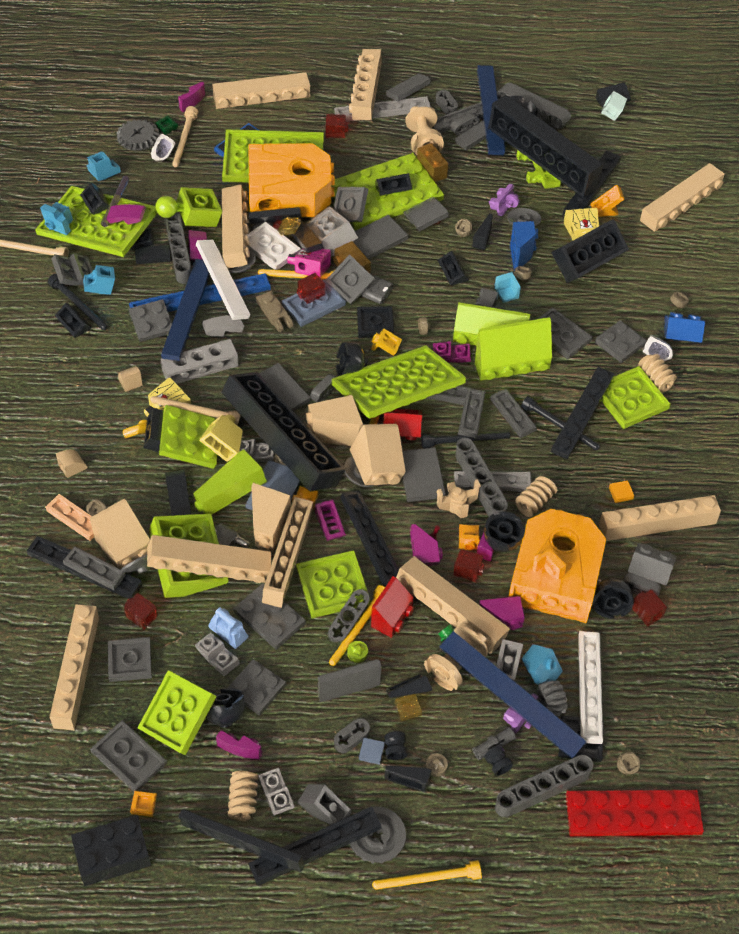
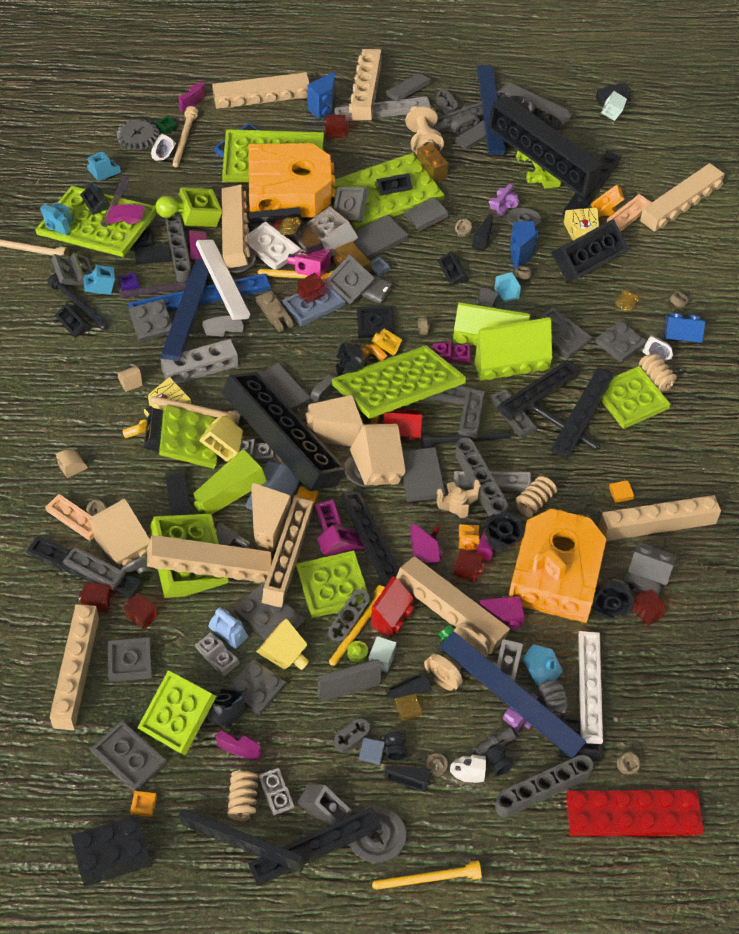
(96, 595): none -> clear red brick
(128, 281): none -> dark purple tile
(153, 289): none -> bar
(284, 647): none -> light yellow torso
(322, 96): none -> blue slope
(339, 540): none -> magenta slope
(374, 350): none -> light orange arm
(379, 267): none -> sand blue tile
(384, 651): none -> light aqua brick
(469, 768): none -> white rock
(538, 390): none -> black plate
(627, 301): none -> clear yellow plate
(629, 212): none -> light nougat plate

